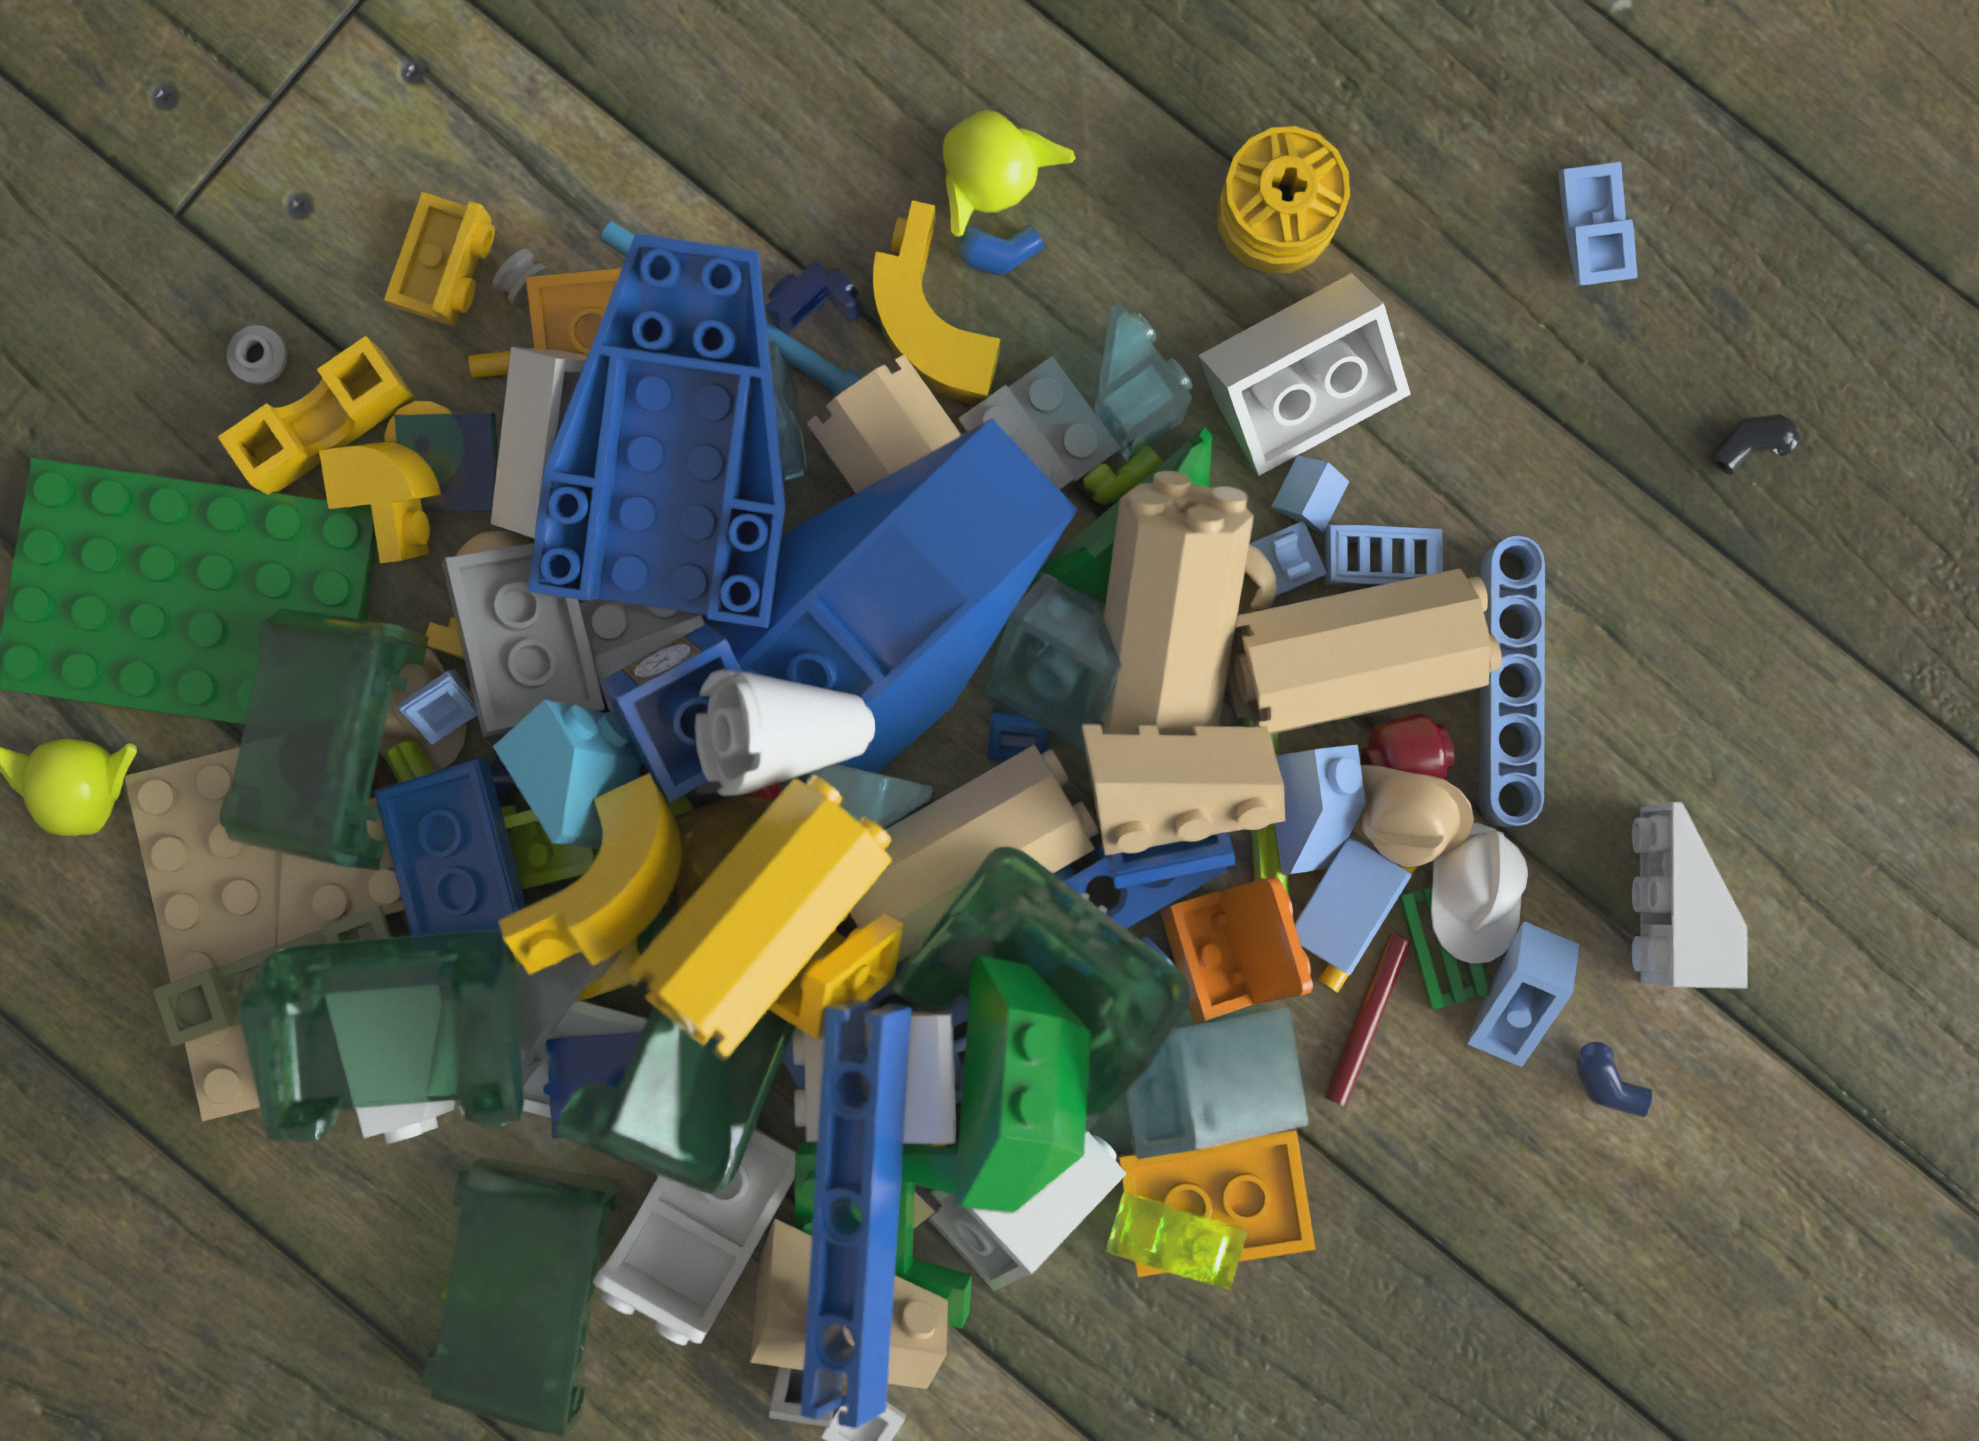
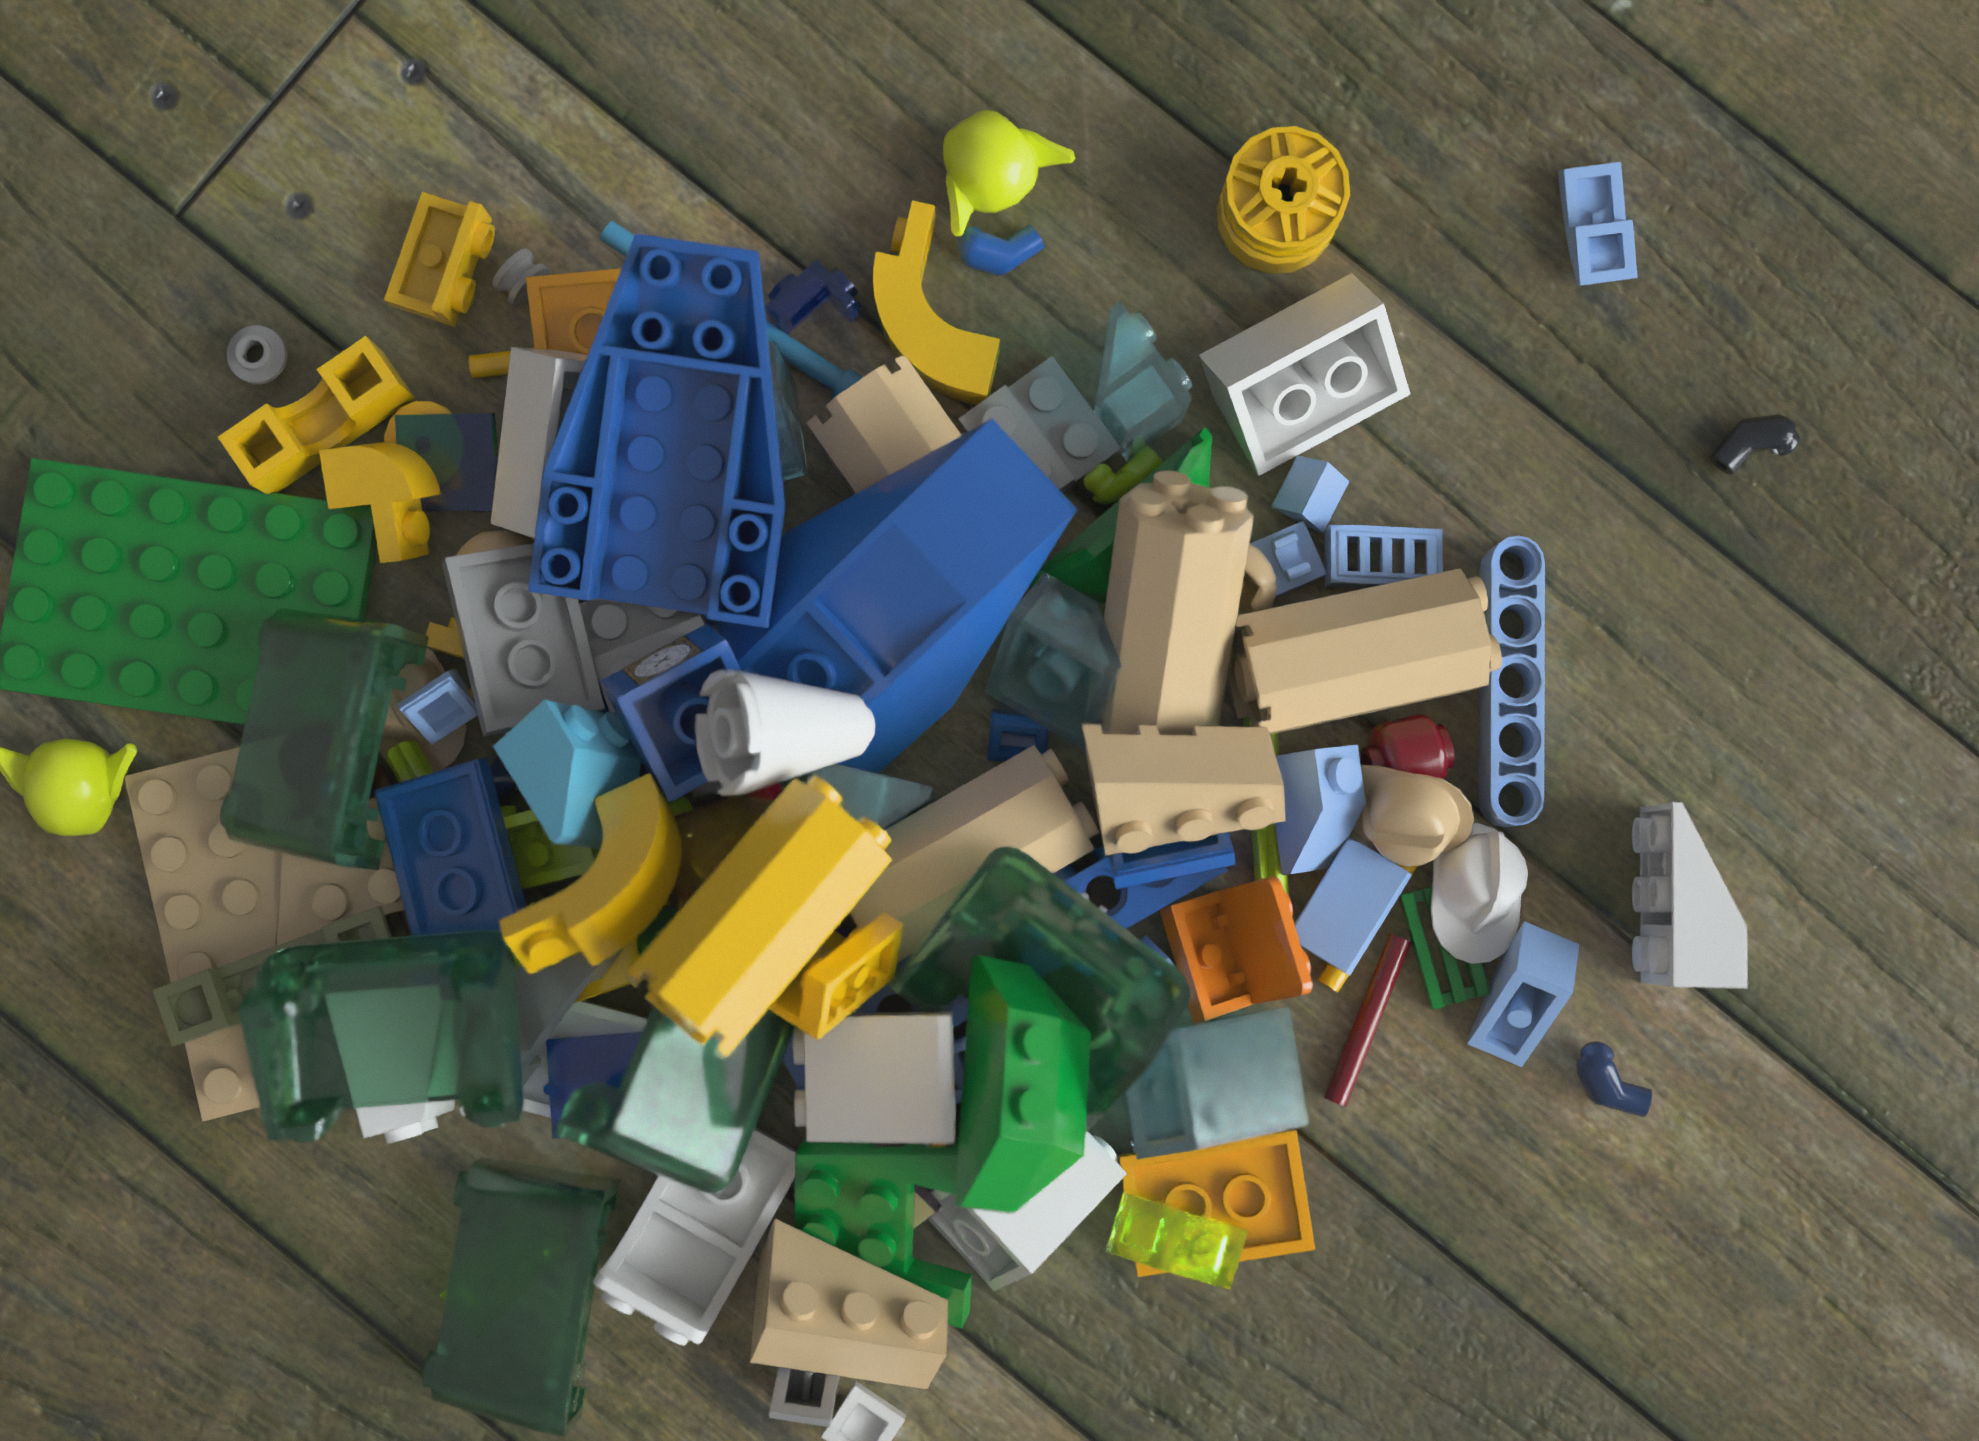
(851, 1258): blue piece -> none

